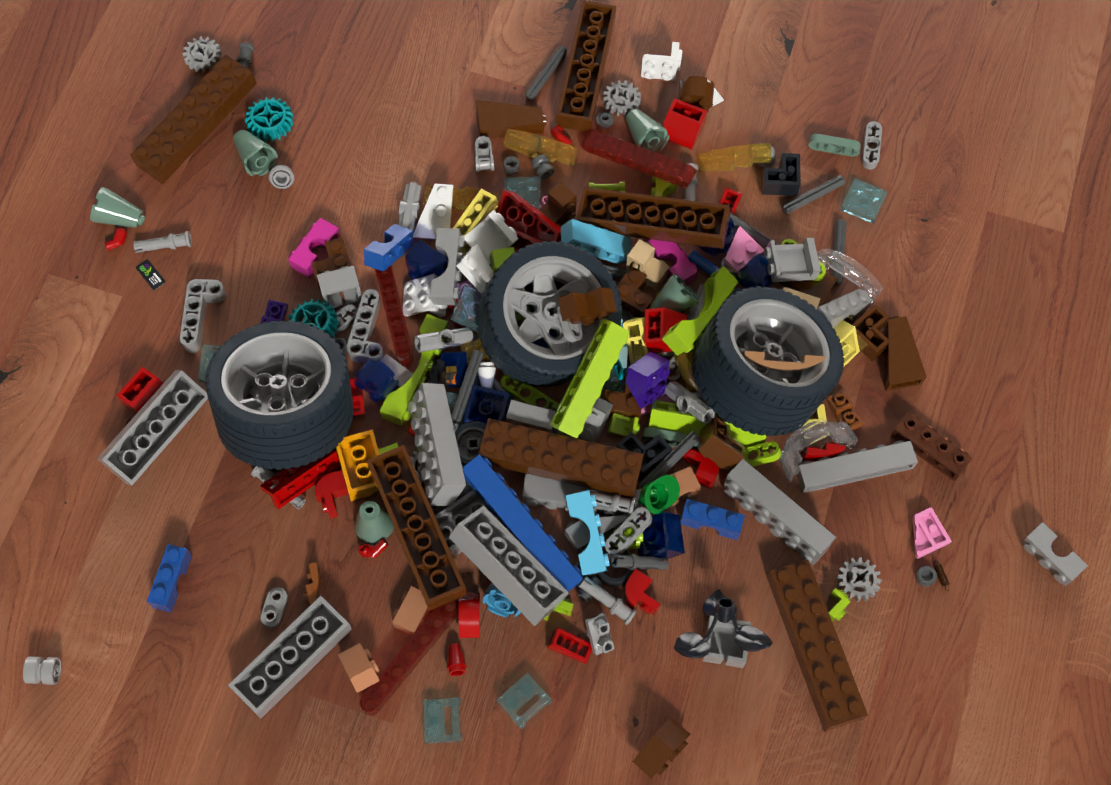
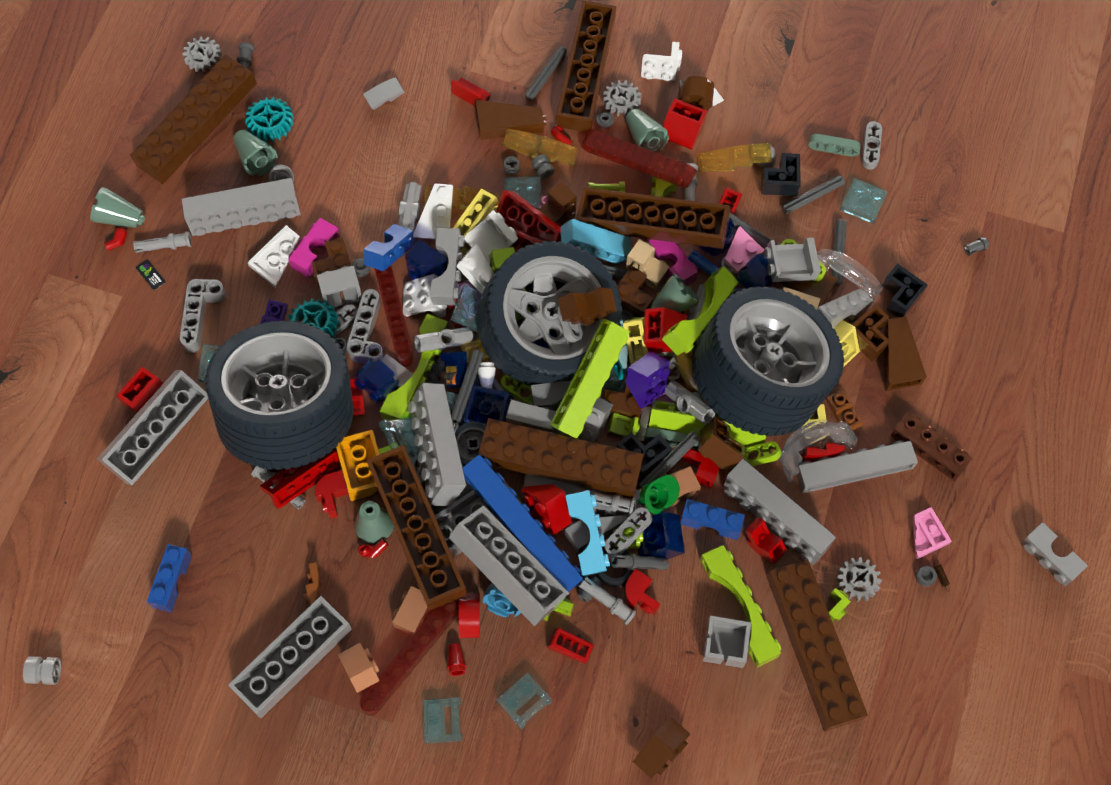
(241, 207): none -> light grey brick
(273, 257): none -> white wing
(274, 607): light grey plate -> none
(361, 269): none -> dark grey tile
(384, 92): none -> light grey slope
(404, 434): none -> clear light blue plate
(468, 91): none -> red panel
(483, 157): light grey piece -> none
(548, 506): none -> red slope
(549, 394): none -> light grey slope
(599, 634): light grey hips -> none
(643, 422): none -> white sticker
(720, 568): none -> lime arch
(724, 610): black plant -> none
(757, 359): medium nougat slope -> none
(763, 542): none -> red brick
(906, 289): none -> black brick
(978, 245): none -> dark grey pin

